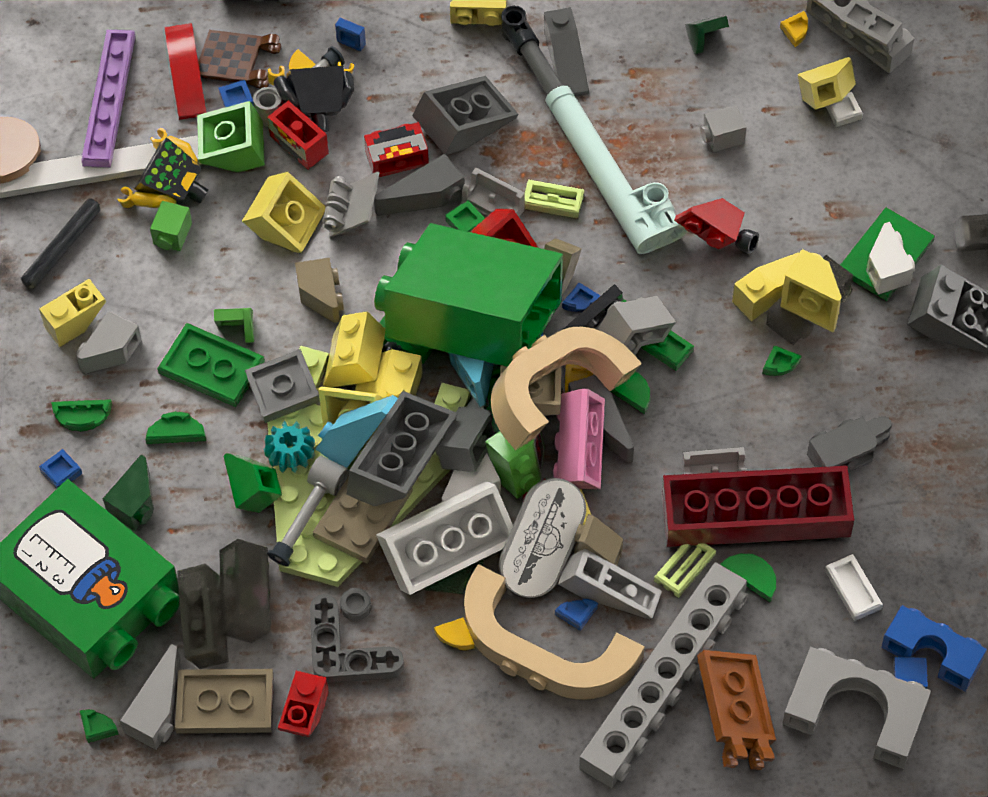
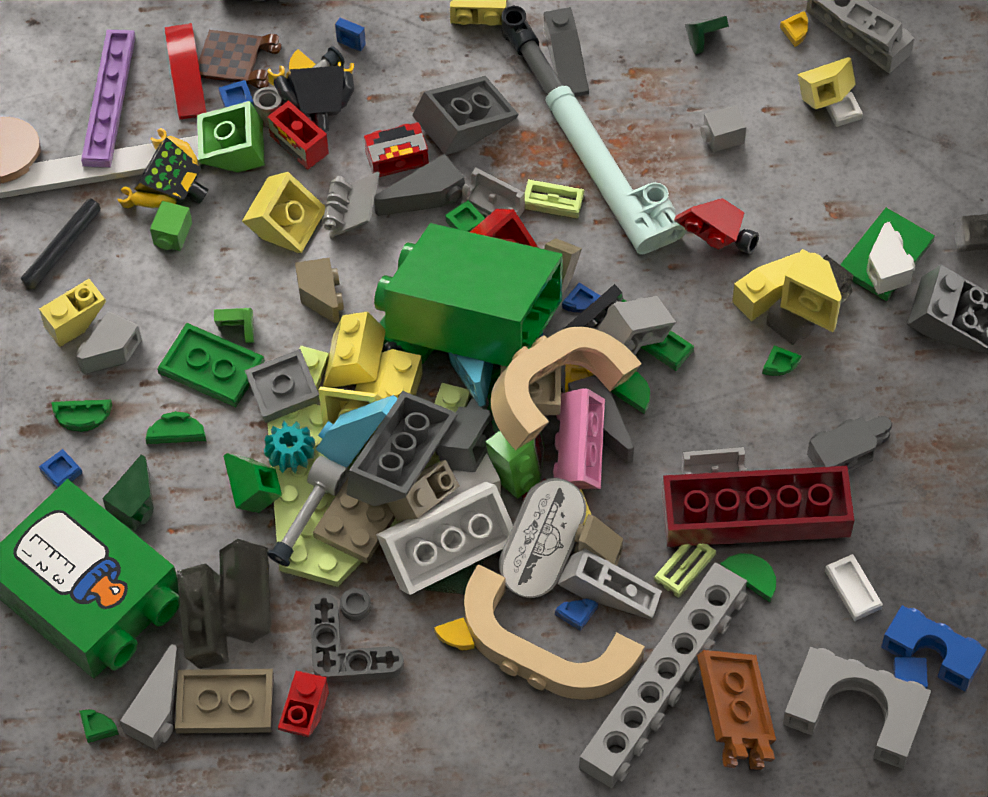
(428, 490): none -> dark tan slope

